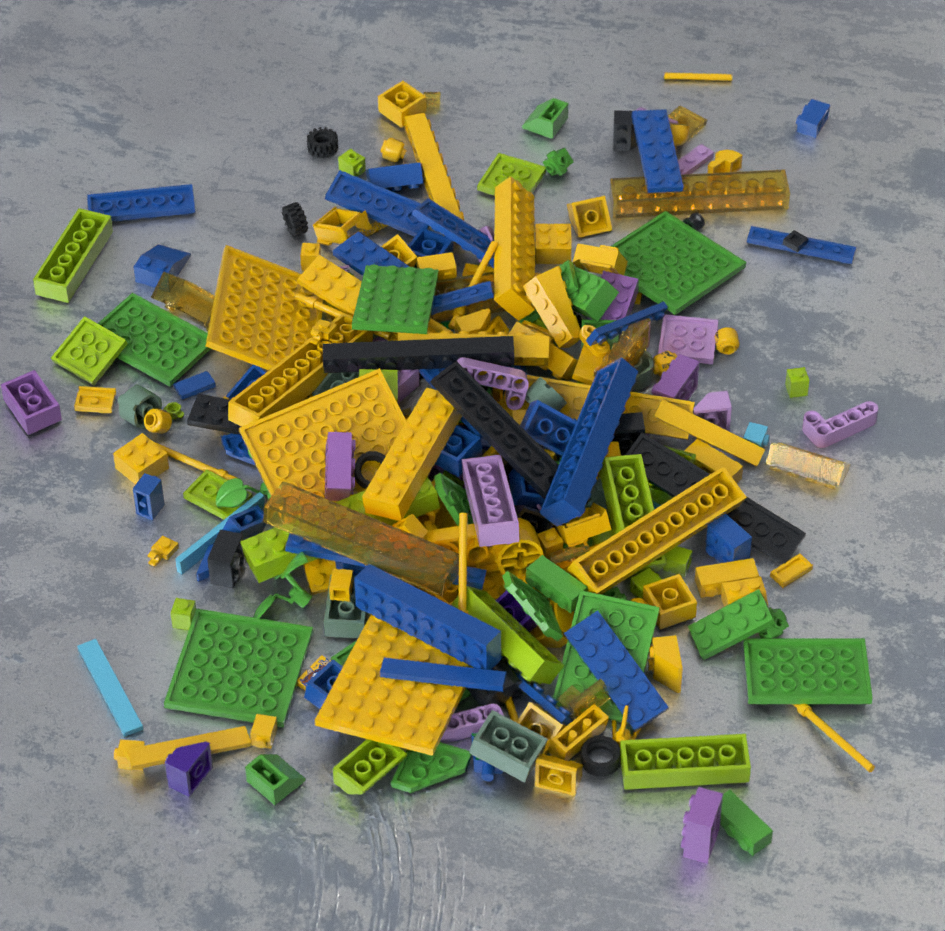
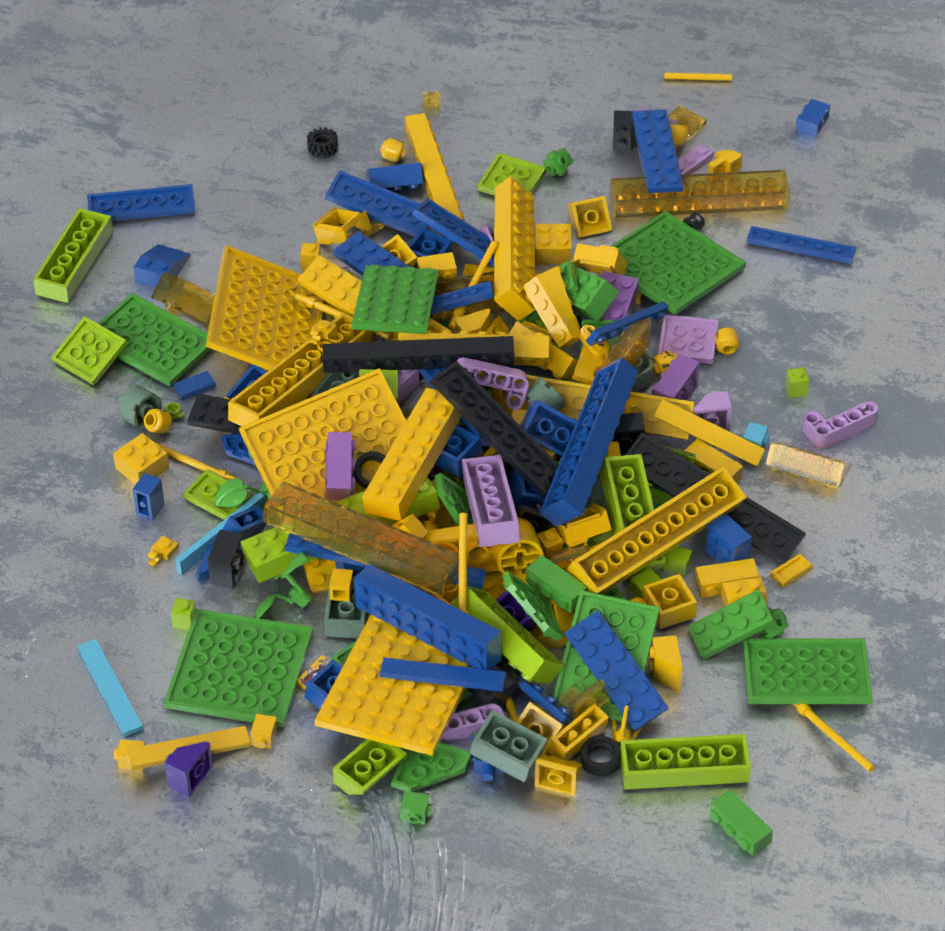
(31, 402): medium lavender brick -> none
(95, 399): yellow plate -> none
(273, 777): bright green slope -> none
(295, 219): black tyre -> none
(352, 163): lime brick -> none
(400, 102): yellow brick -> none
(415, 807): none -> bright green brick
(547, 118): bright green slope -> none
(701, 825): medium lavender brick -> none
(795, 241): black plate -> none

